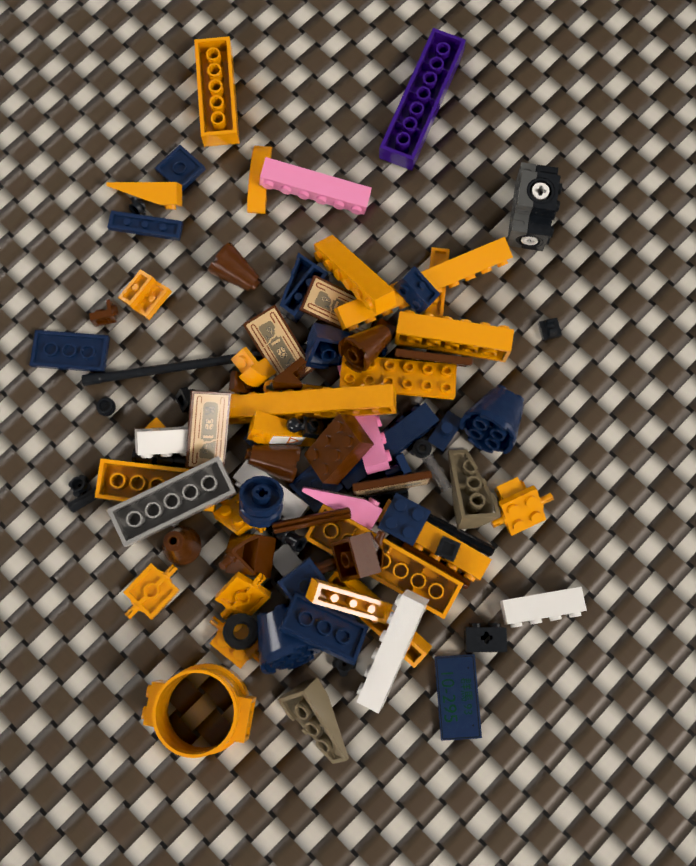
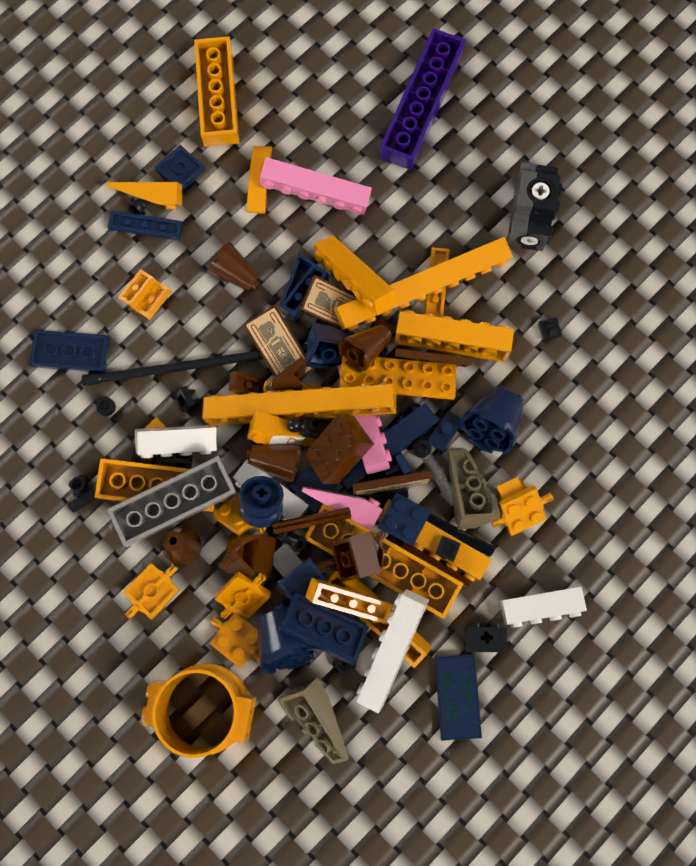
(103, 317): reddish brown bracket -> none
(207, 427): tile -> none
(231, 640): black tyre -> none
(253, 371): light orange brick -> none
(416, 290): dark blue bracket -> none

